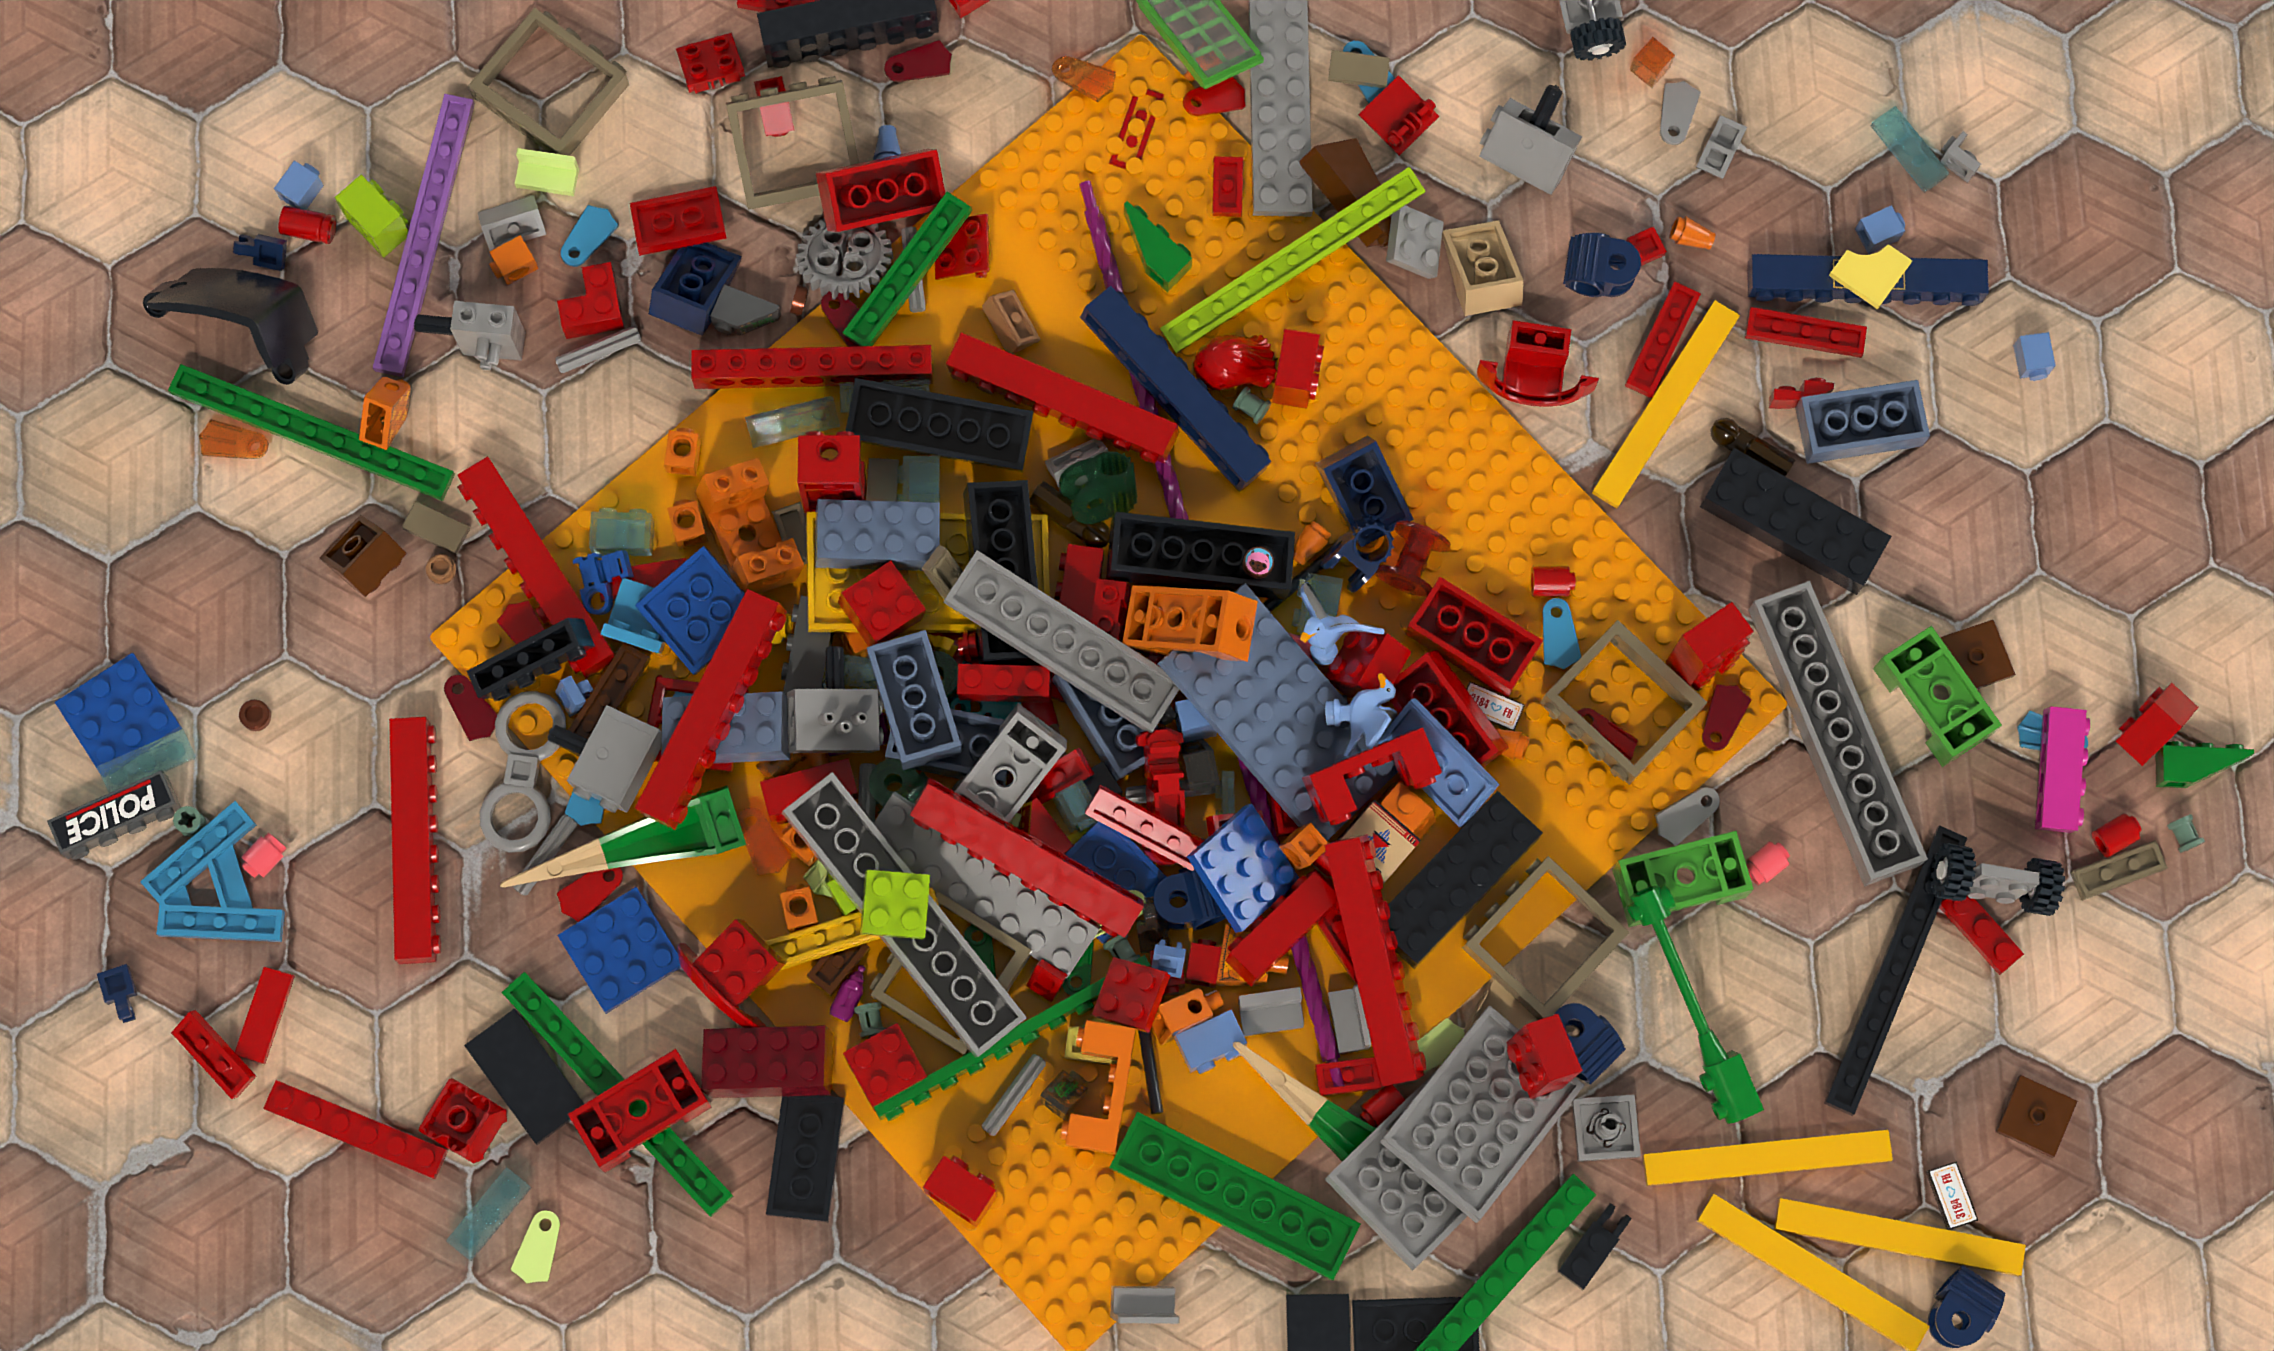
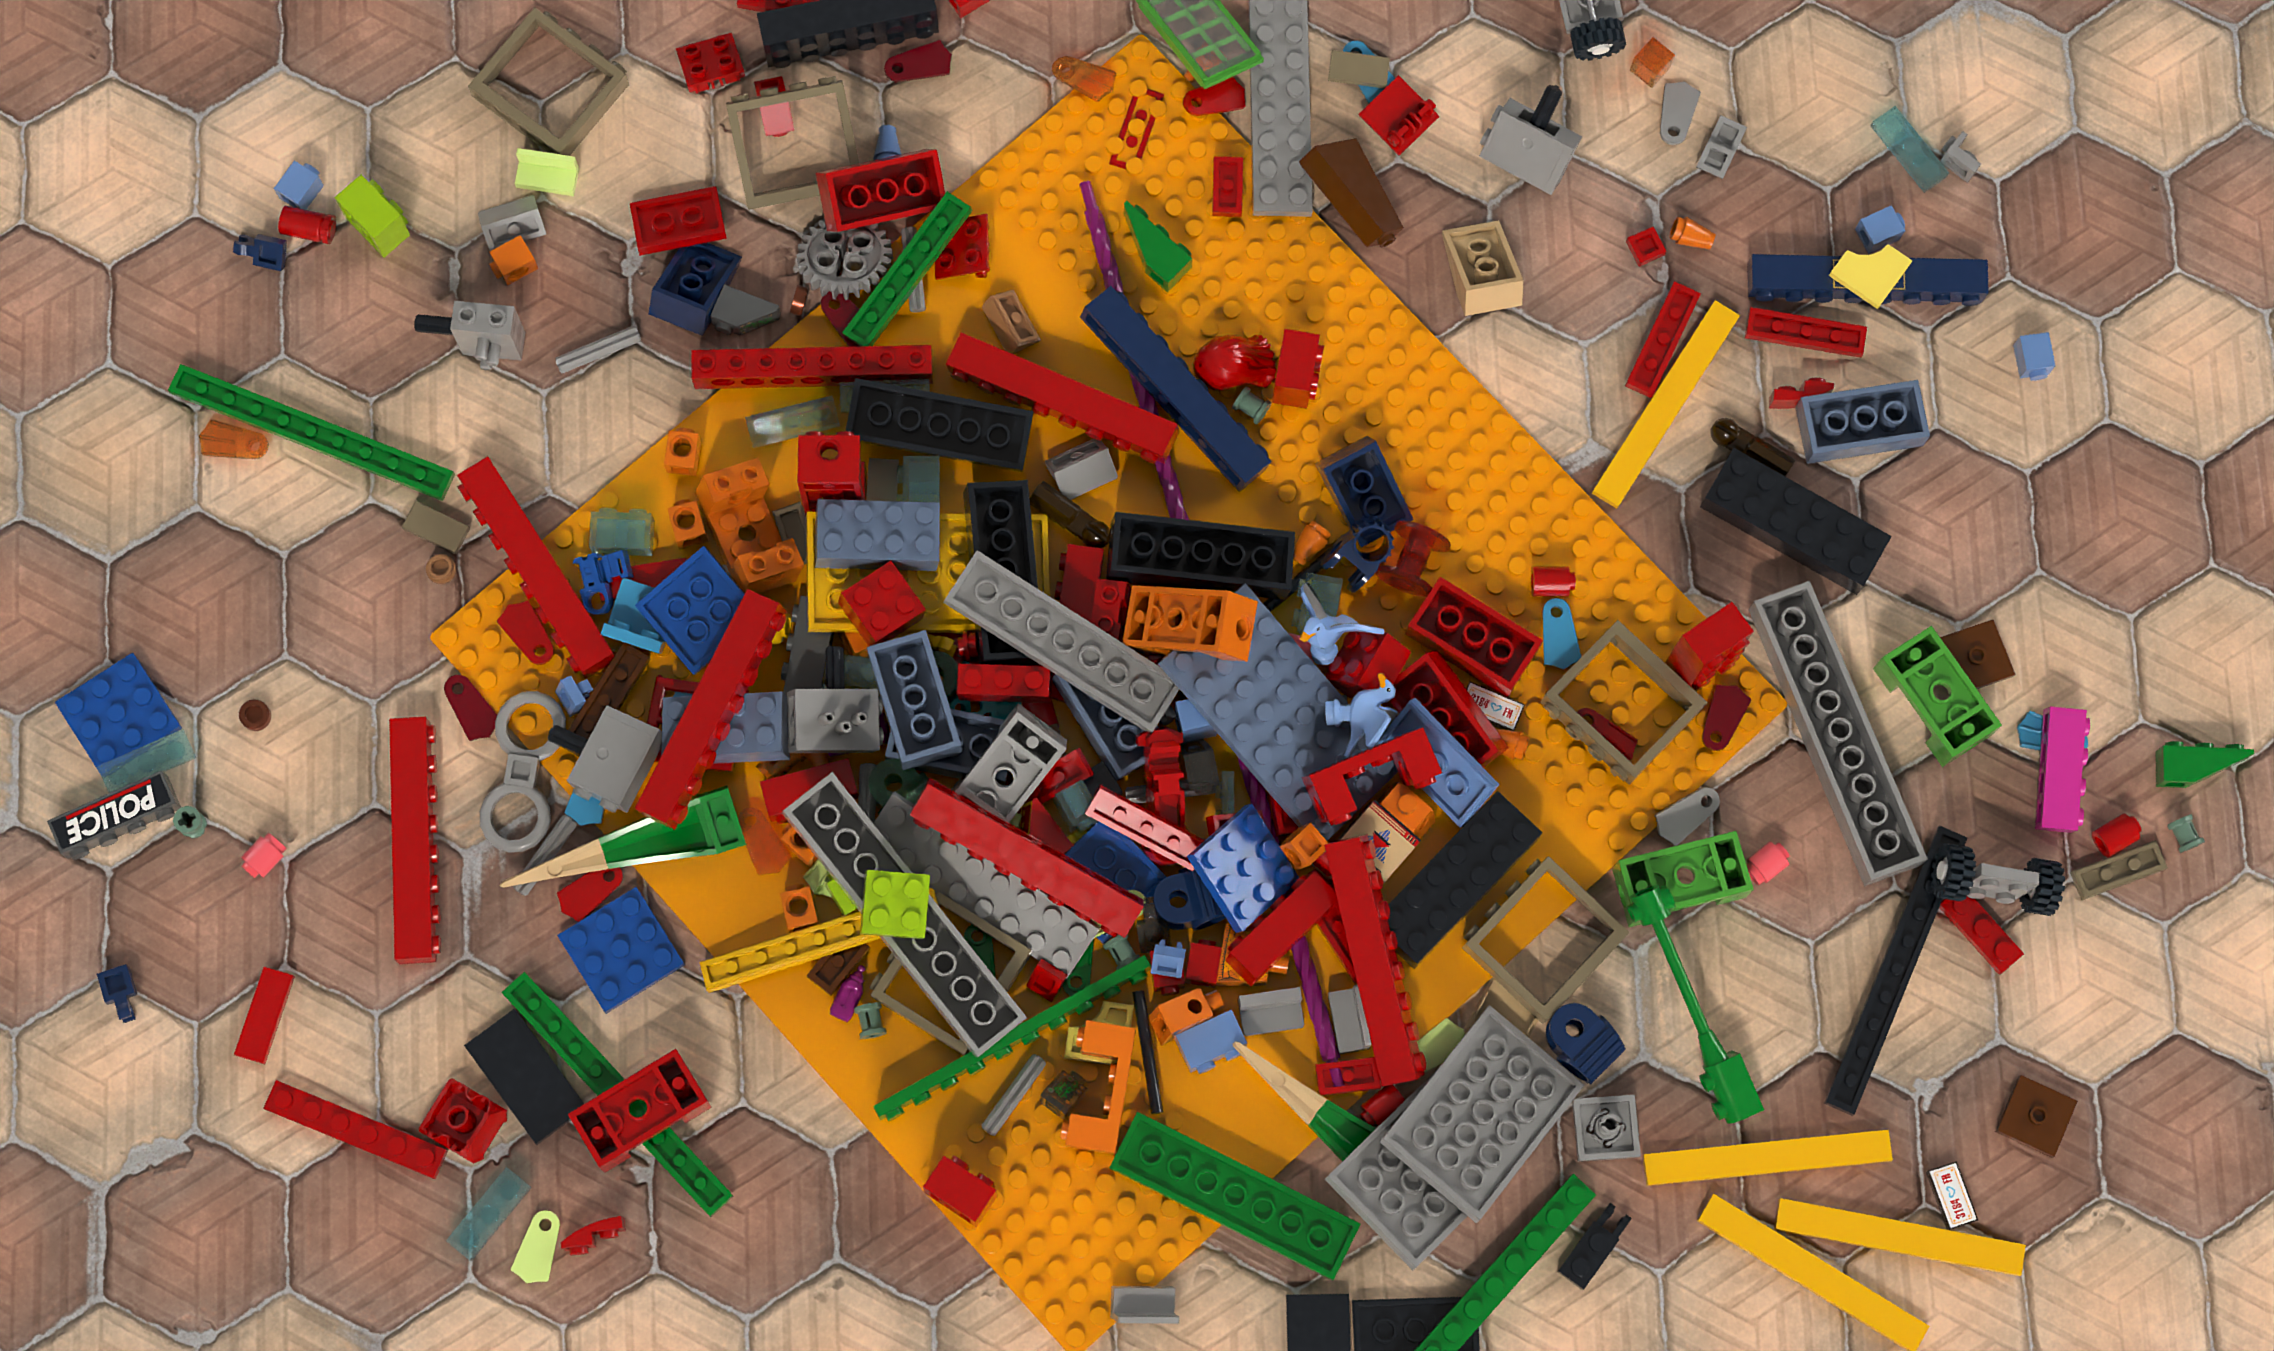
(212, 849): dark azure plate -> none
(213, 1054): red plate -> none
(265, 304): black panel -> none
(363, 555): reddish brown slope -> none
(388, 400): orange torso -> none
(423, 235): medium lavender plate -> none
(531, 658): black brick -> none
(584, 1238): none -> red slope
(588, 235): dark azure piece -> none
(598, 309): red brick -> none
(732, 969): red piece -> none
(767, 1061): dark red brick -> none
(805, 1157): black plate -> none
(884, 1065): red brick -> none
(942, 570): dark tan tile -> none
(1109, 479): clear green piece -> none
(1131, 994): red plate -> none
(1258, 562): tile -> none
(1292, 260): lime plate -> none
(1415, 242): light grey plate -> none
(1535, 367): red piece -> none
(1543, 1056): red brick -> none
(1590, 261): dark blue piece -> none
(1971, 1299): dark blue piece -> none
(2160, 720): red brick -> none

